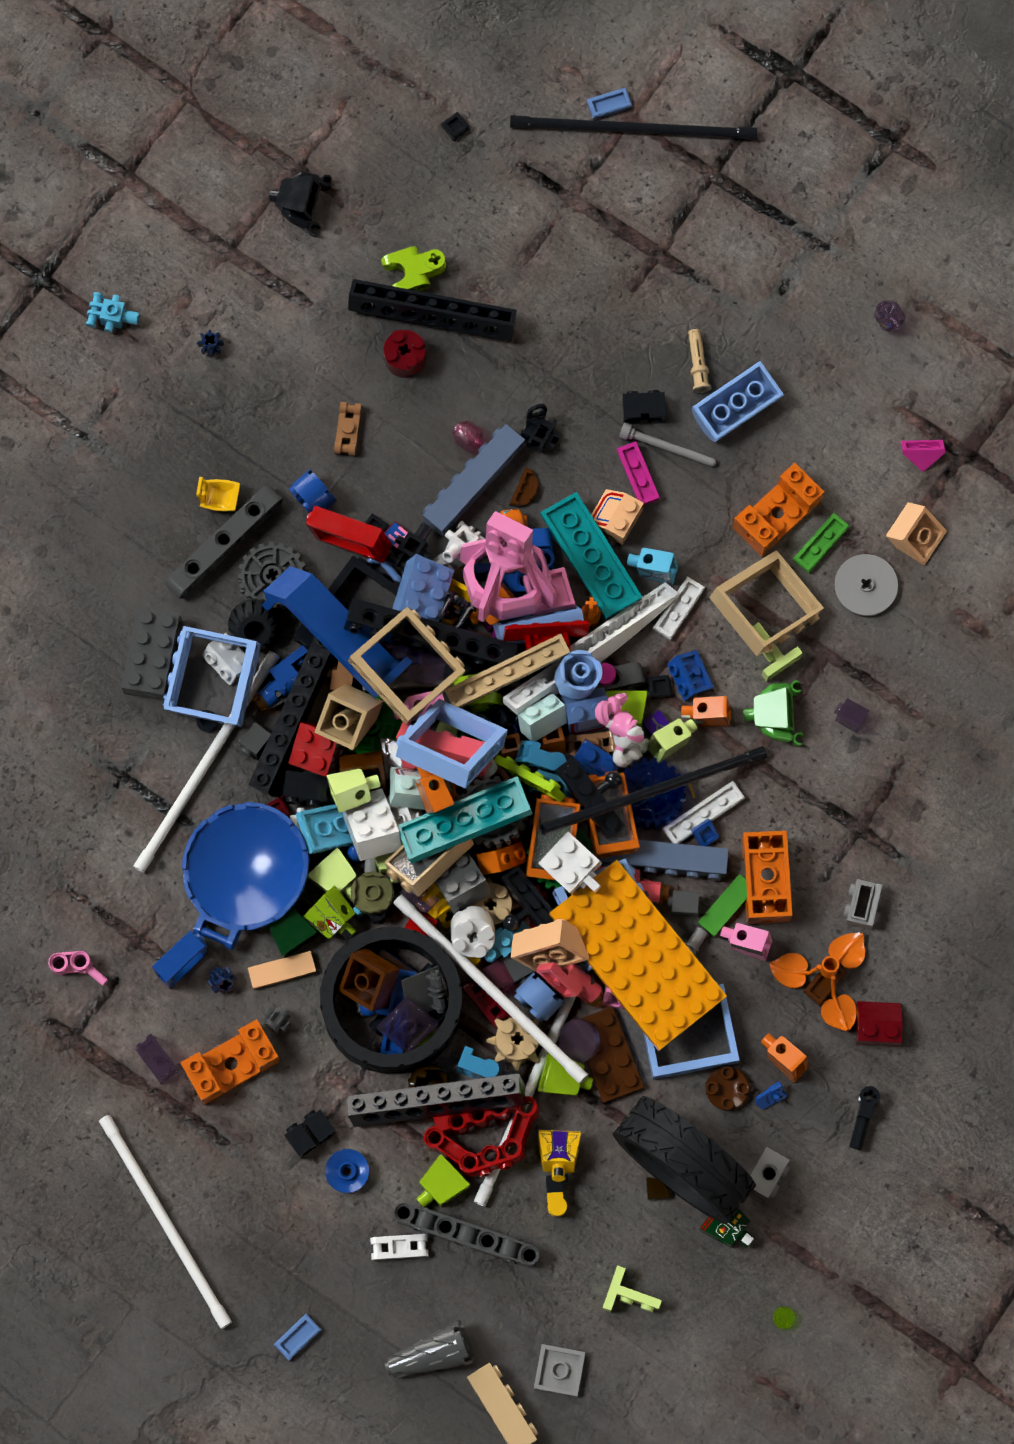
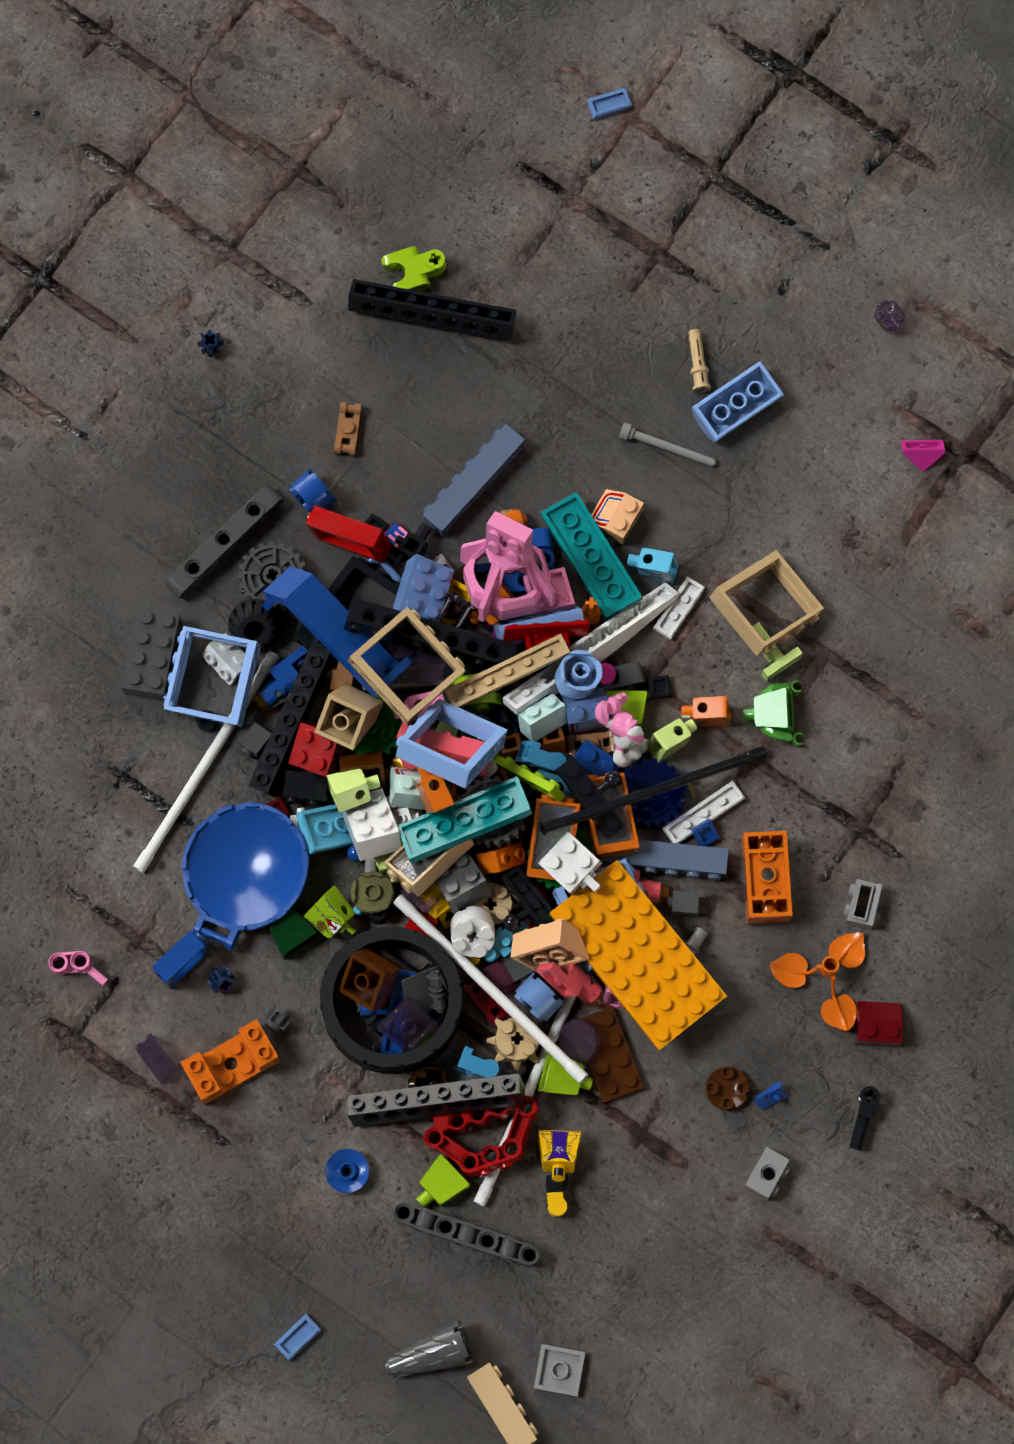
(112, 313): medium azure piece -> none
(216, 1308): white piece -> none
(218, 494): yellow piece -> none
(281, 970): light nougat tile -> none
(299, 197): black torso -> none
(319, 1127): black piece -> none
(334, 871): yellowish green torso -> none
(389, 752): light grey tile -> none
(399, 1247): white plate -> none
(400, 342): dark red brick -> none
(455, 126): black tile -> none
(463, 535): white piece -> none
(468, 436): clear pink head -> none
(526, 489): reddish brown tile -> none
(534, 422): black piece -> none
(628, 1295): yellowish green bracket -> none
(637, 473): dark pink plate -> none
(643, 406): black brick -> none
(655, 722): dark purple tile -> none
(656, 1189): dark brown tile -> none
(684, 1159): black tyre -> none
(690, 675): blue bracket -> none
(699, 1064): light blue window -> none
(724, 907): bright green tile -> none
(728, 1232): dark green torso -> none
(746, 133): black piece -> none
(756, 943): bright pink torso -> none
(783, 1317): clear neon green tile -> none
(791, 1062): orange torso -> none
(794, 495): orange plate -> none
(820, 986): reddish brown tile -> none
(821, 543): bright green tile -> none
(851, 715): clear purple brick -> none
(866, 601): light grey piece -> none
(916, 532): light nougat slope -> none

